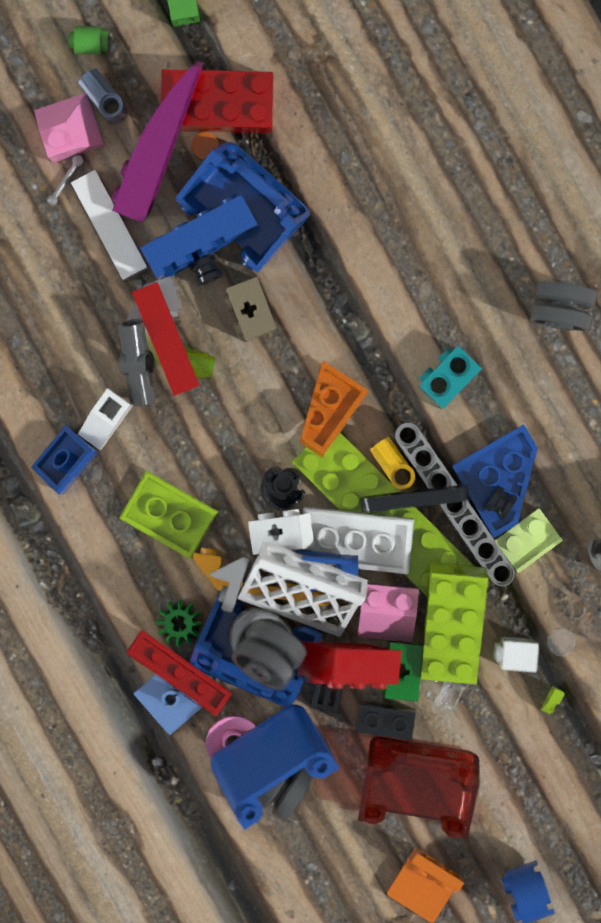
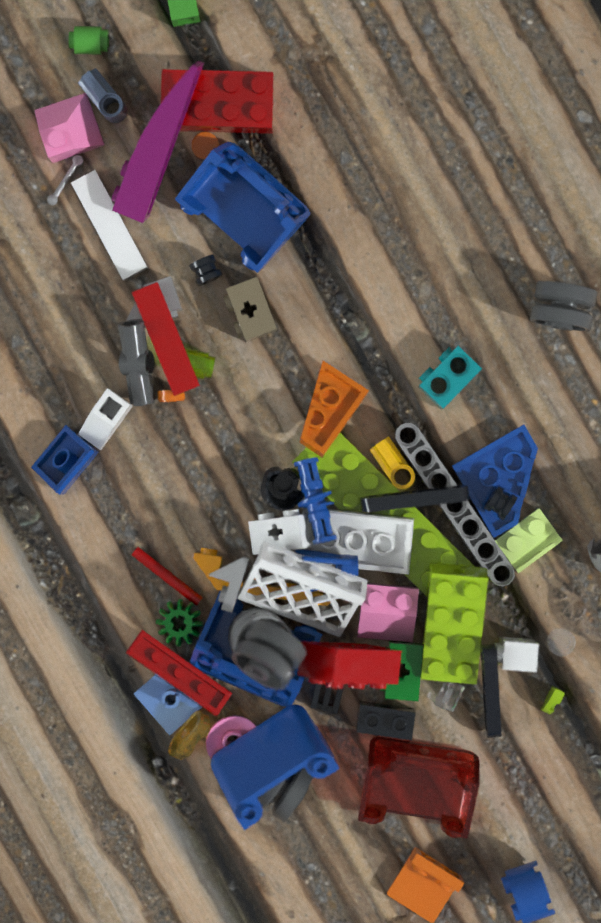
(167, 396): none -> orange tile
(167, 576): none -> red bar
(168, 514): lime tile -> none
(189, 735): none -> clear yellow plate
(200, 237): blue wedge -> none
(315, 501): none -> blue piece
(491, 695): none -> black beam

